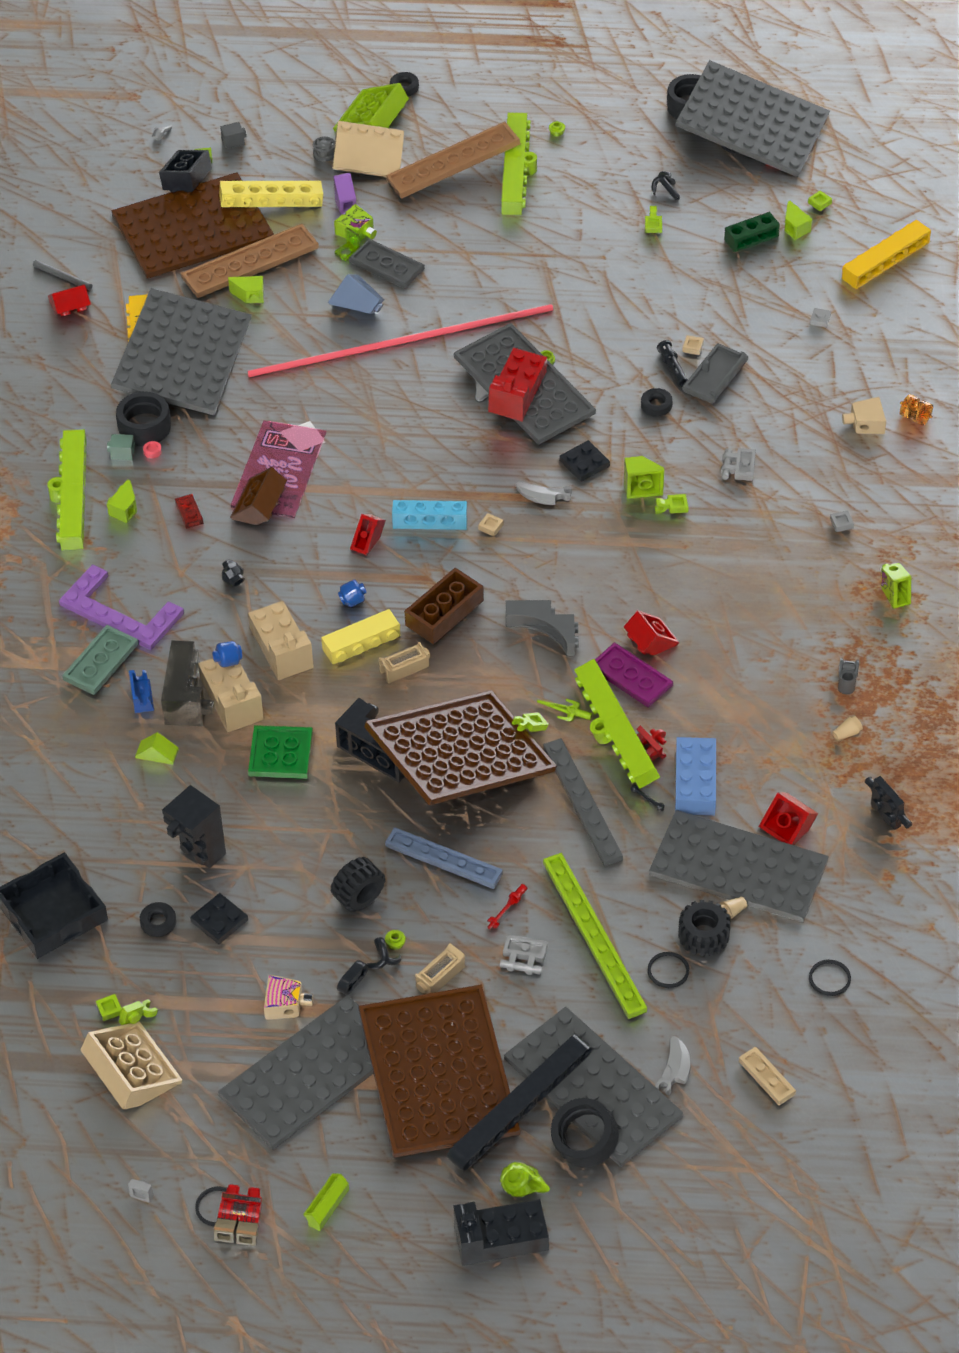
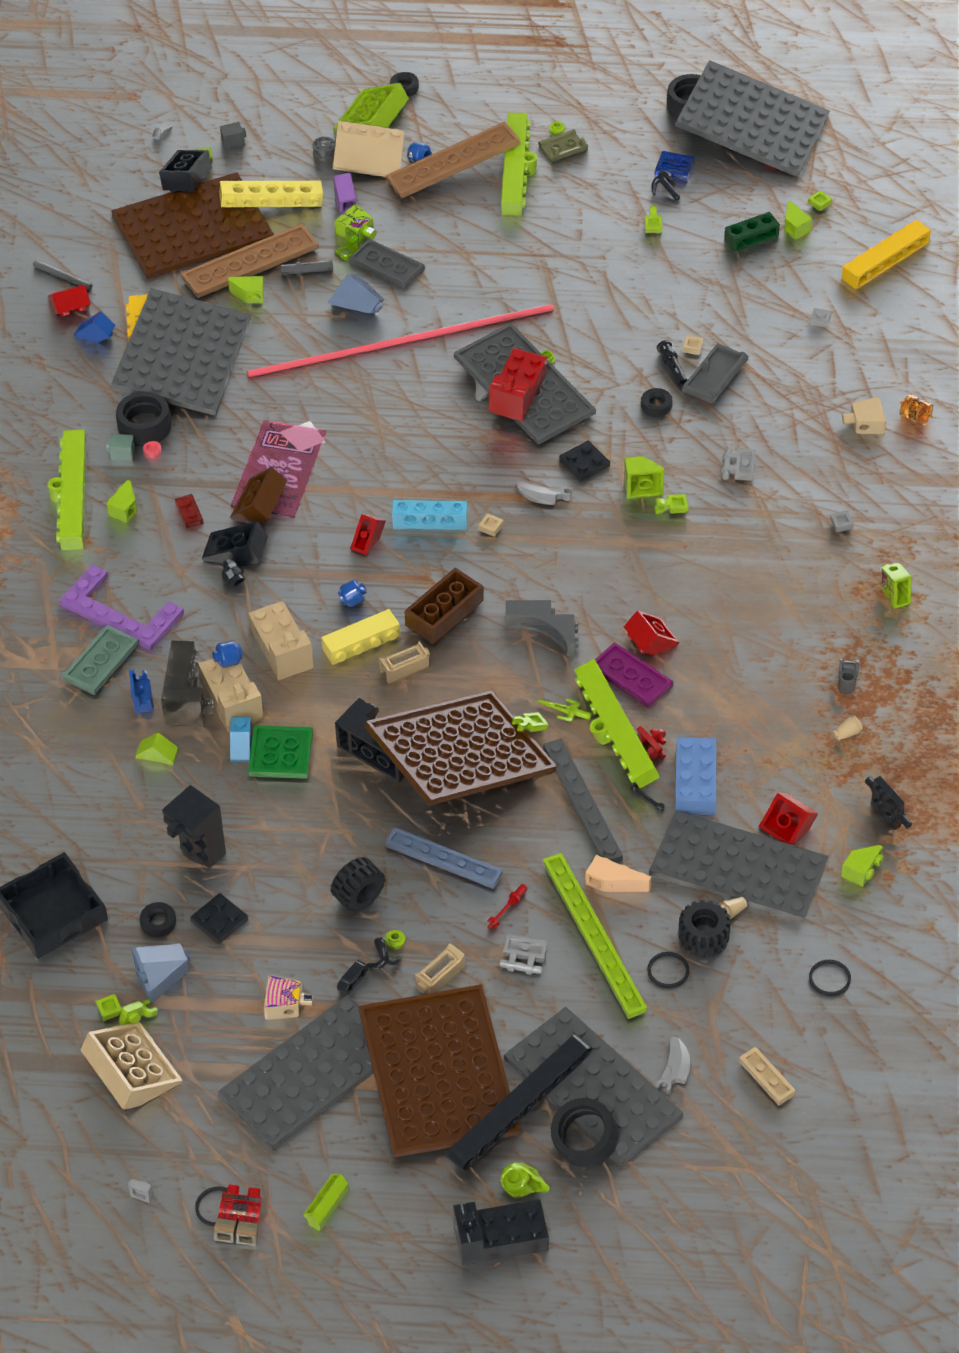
(95, 328): none -> blue slope
(160, 967): none -> sand blue slope
(239, 543): none -> black slope
(240, 739): none -> dark azure slope
(308, 267): none -> dark grey pin
(418, 151): none -> blue head
(563, 145): none -> olive piece
(613, 877): none -> light nougat slope
(676, 162): none -> clear blue plate
(861, 864): none -> lime slope

